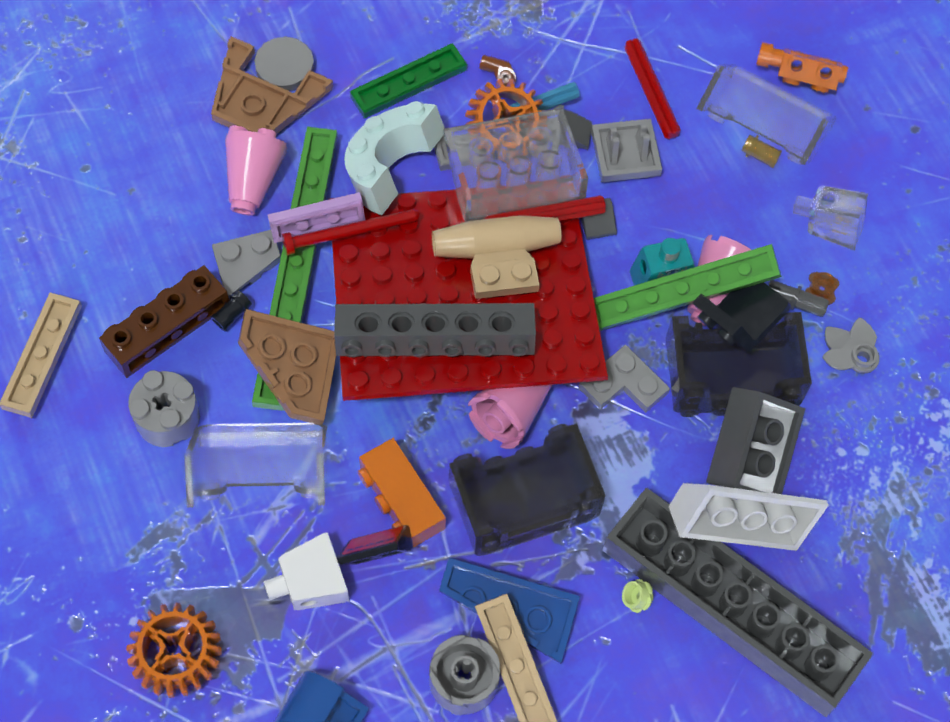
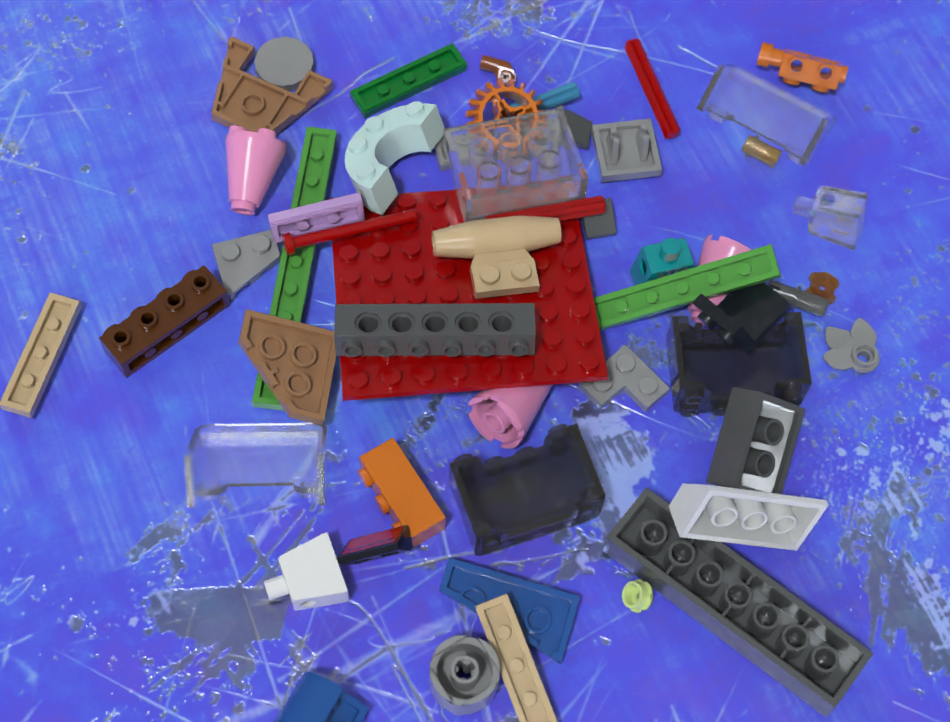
(164, 408): light grey brick -> none
(164, 661): orange gear -> none
(231, 310): black pin -> none

